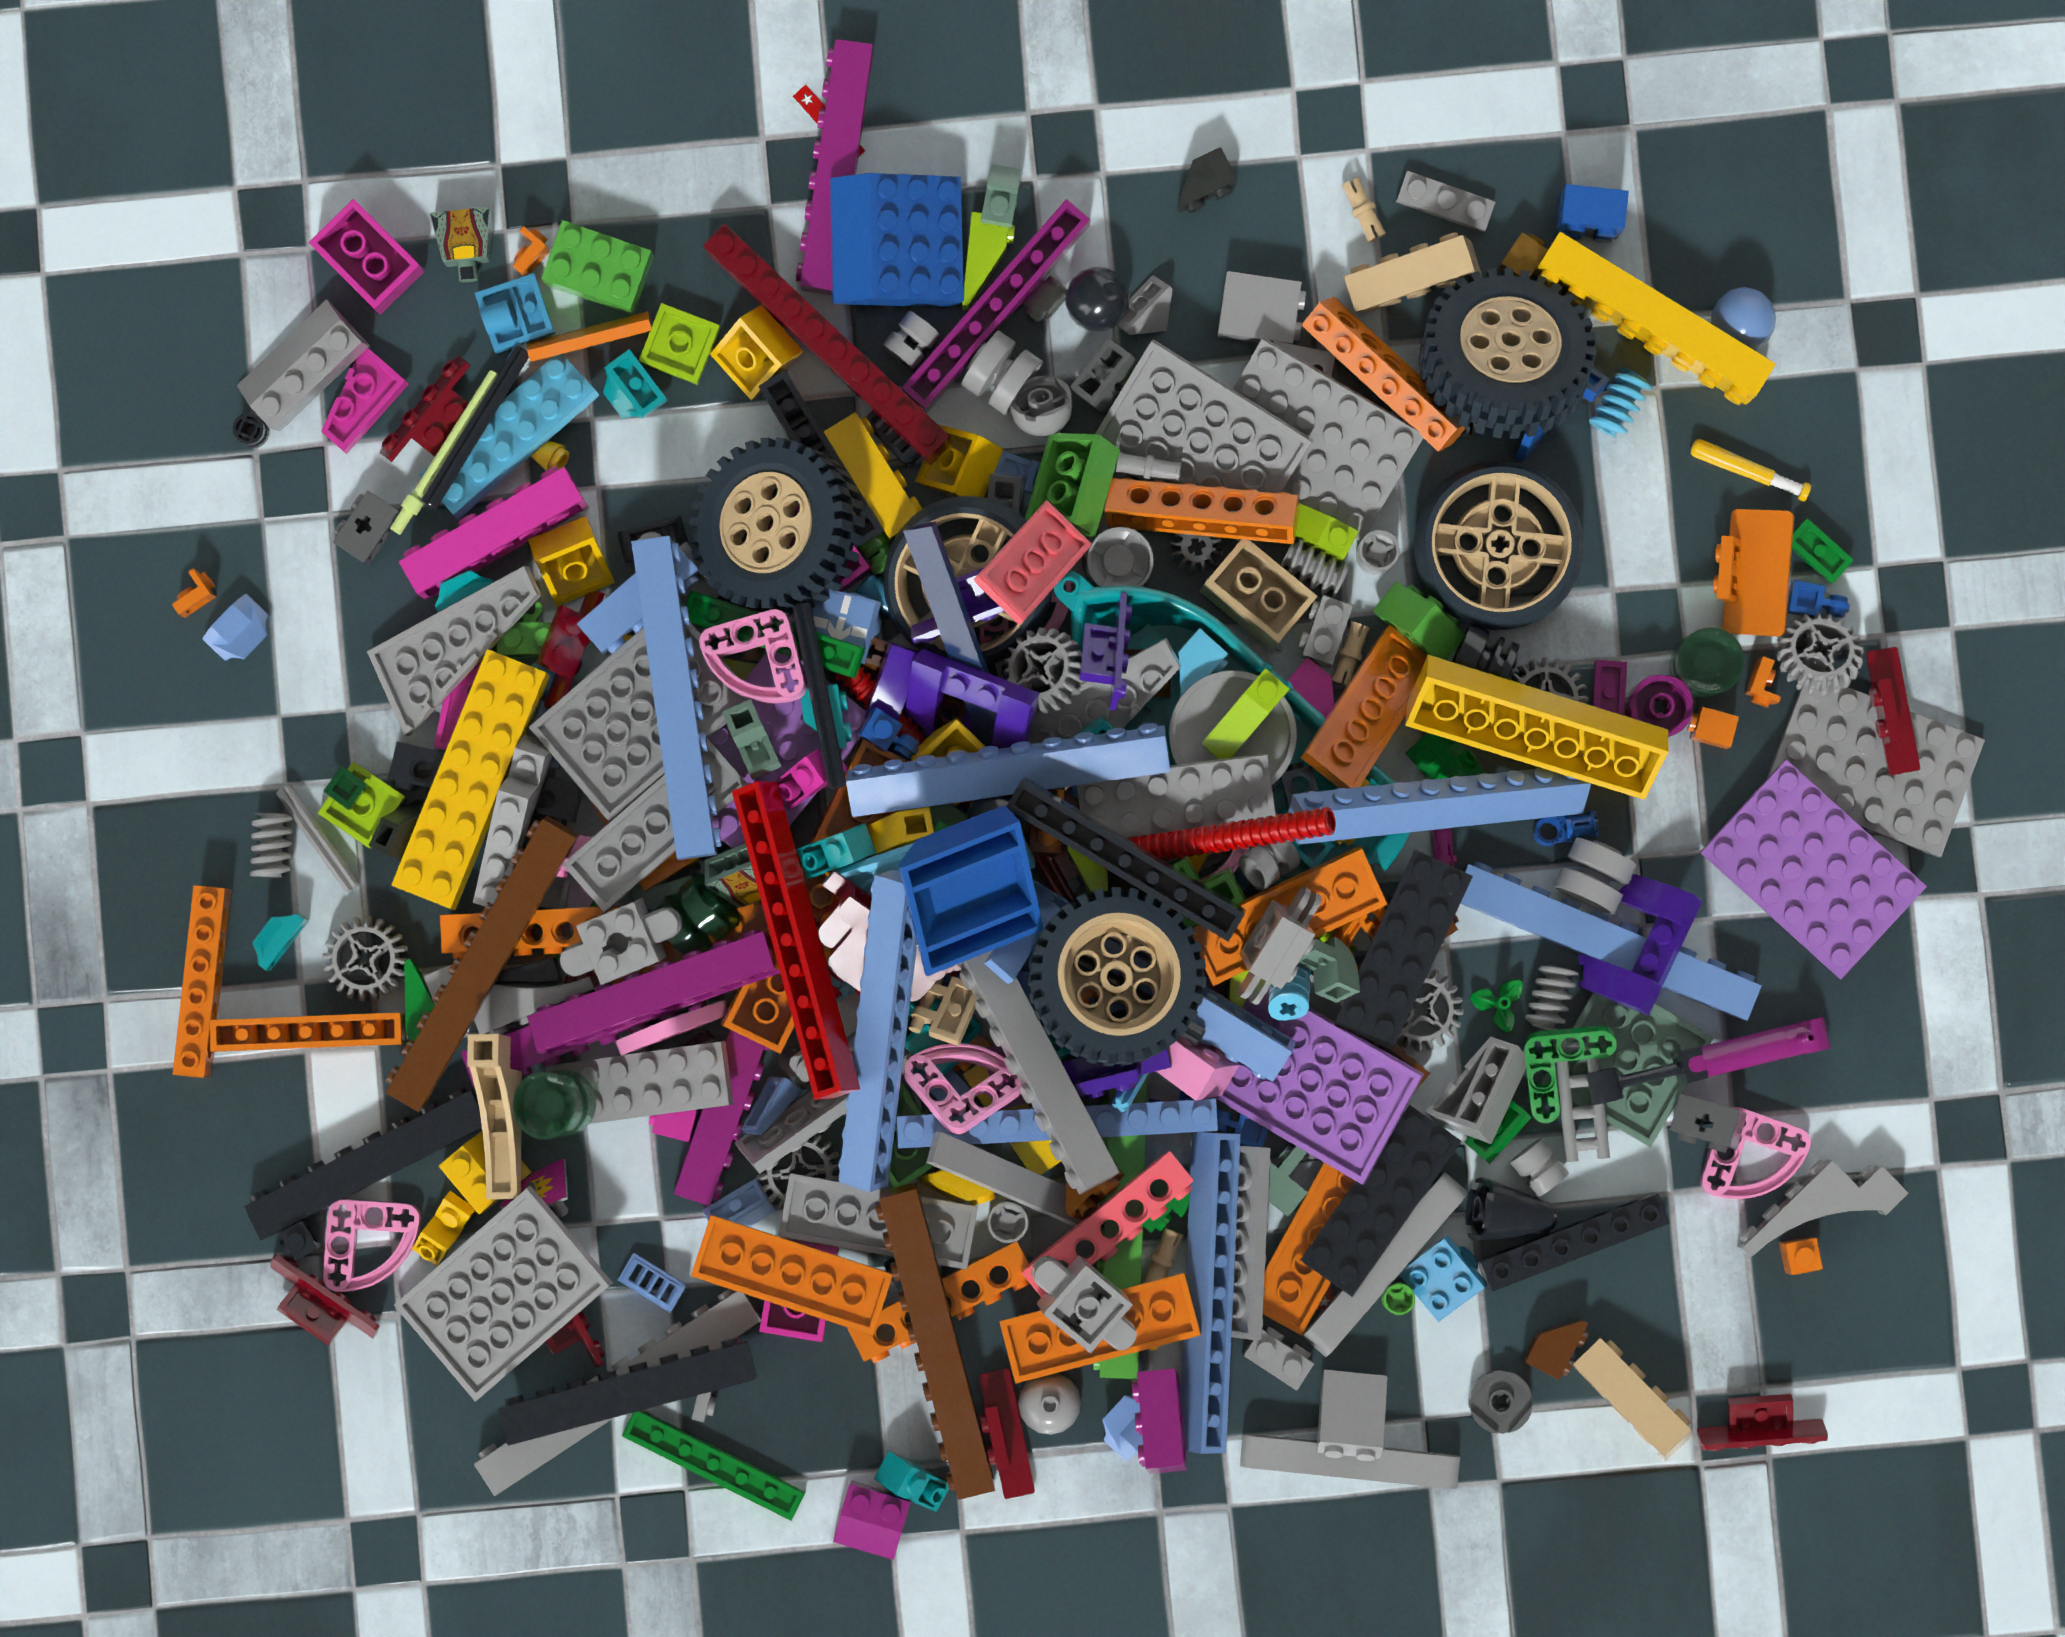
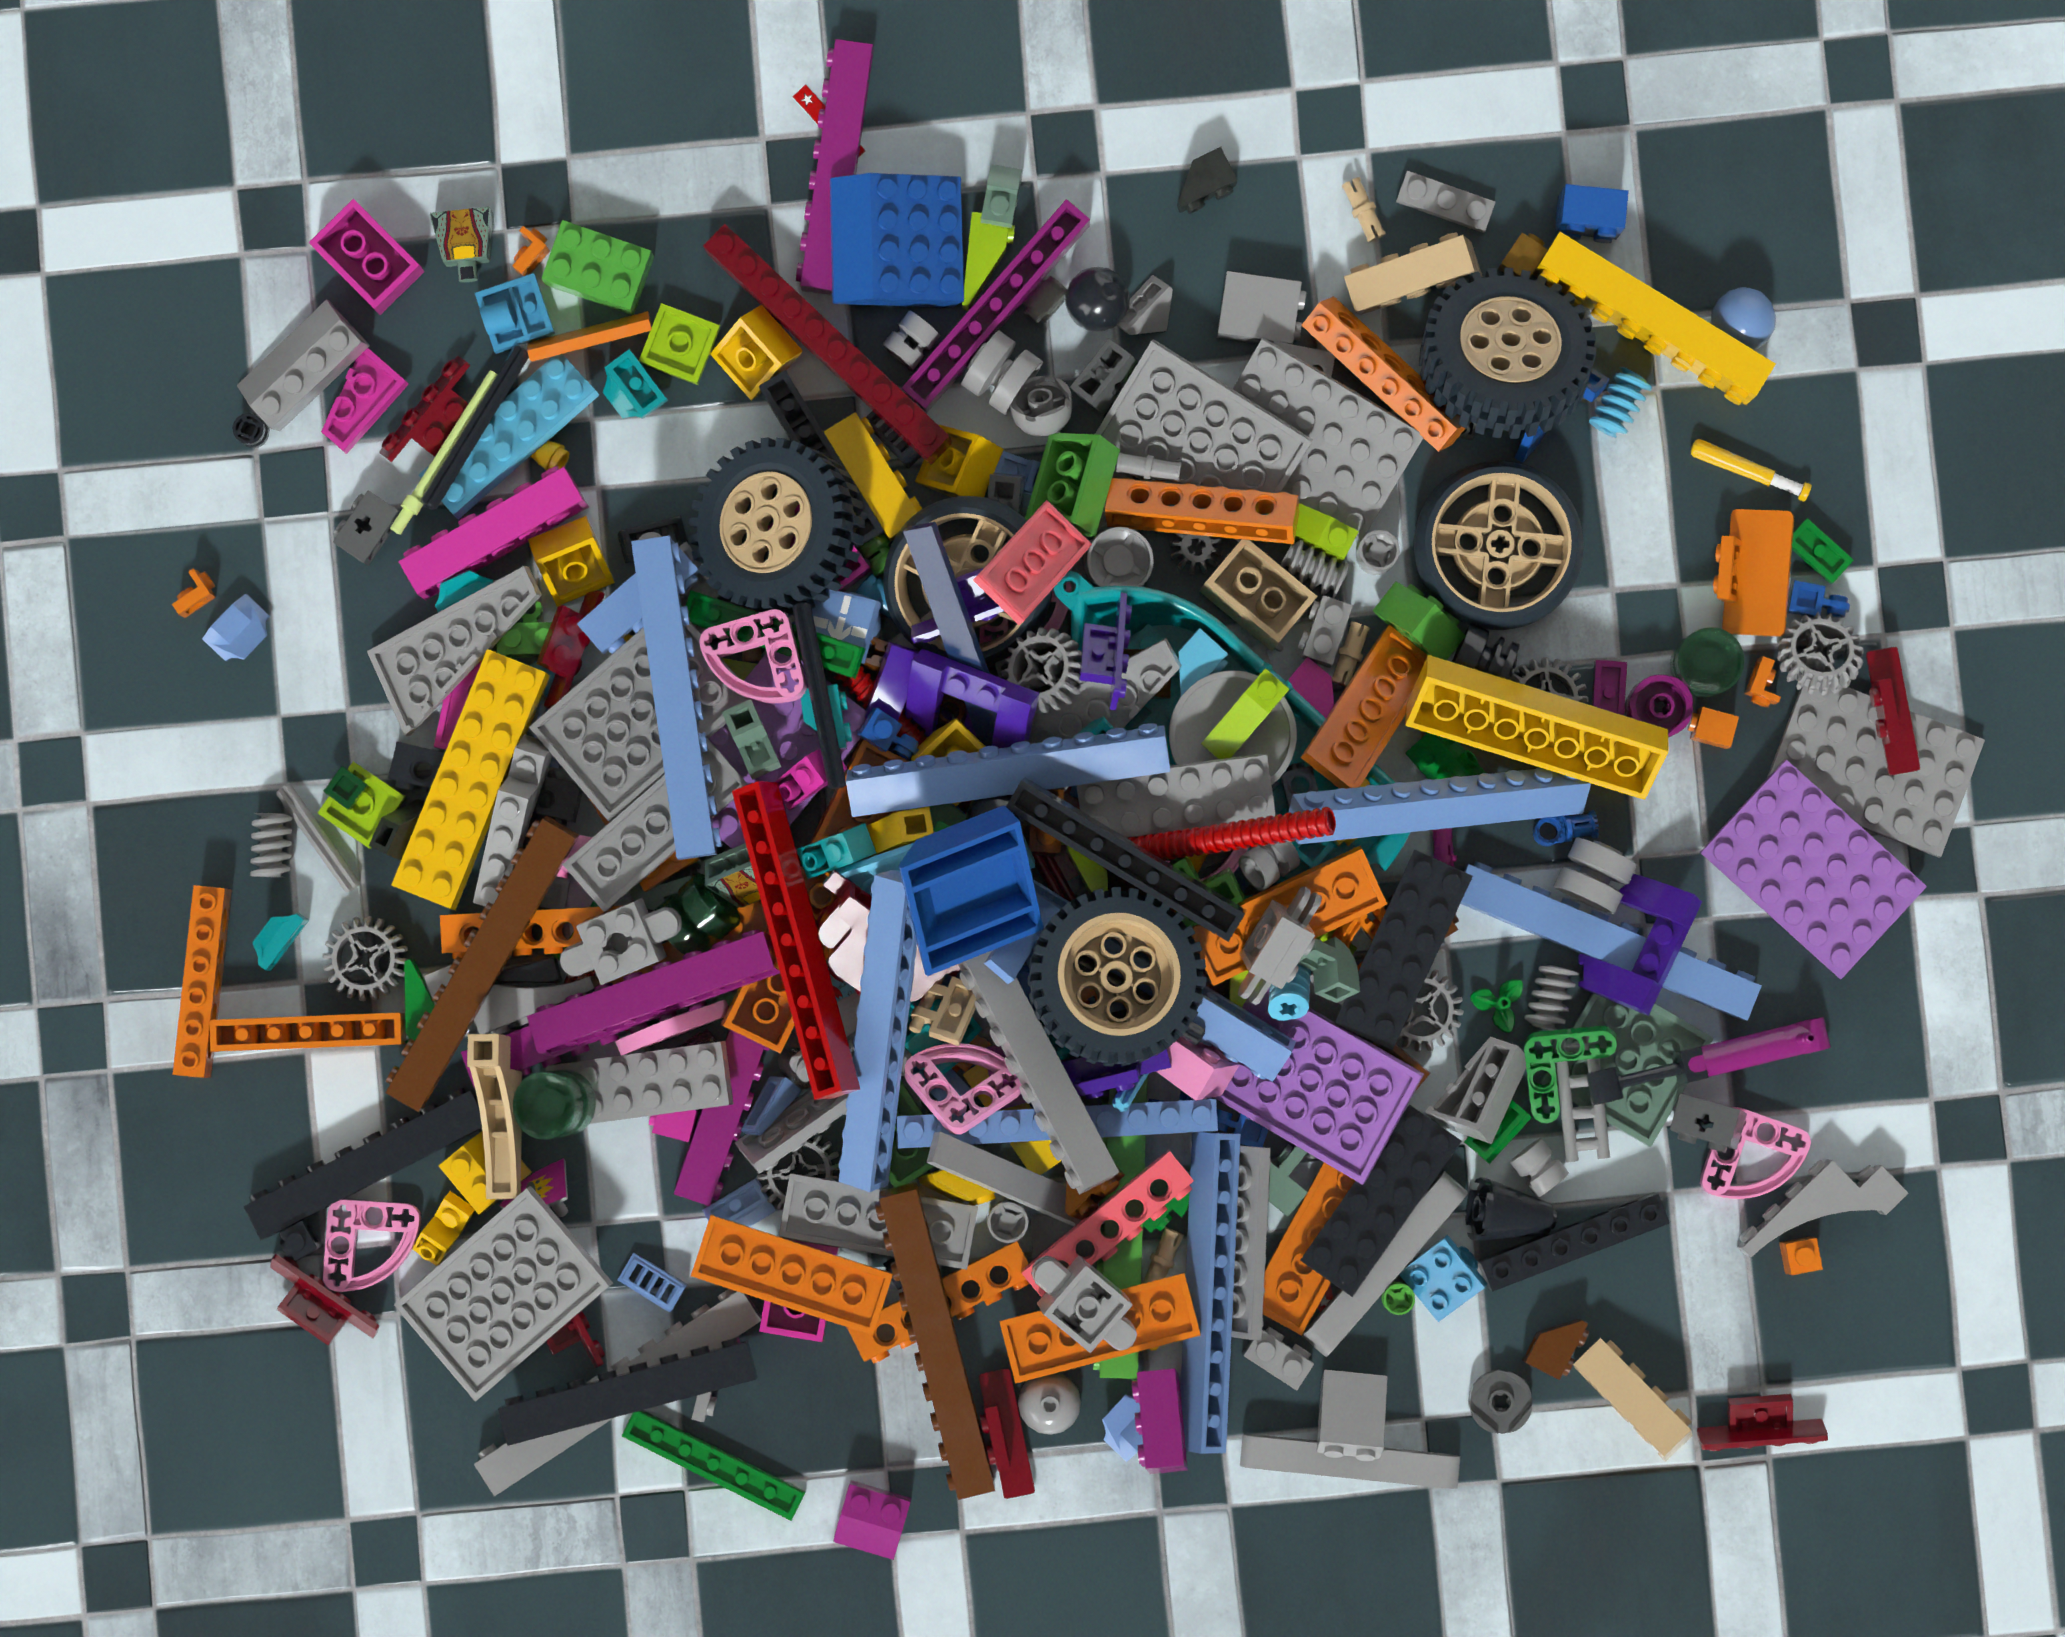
(912, 1481): teal slope -> none

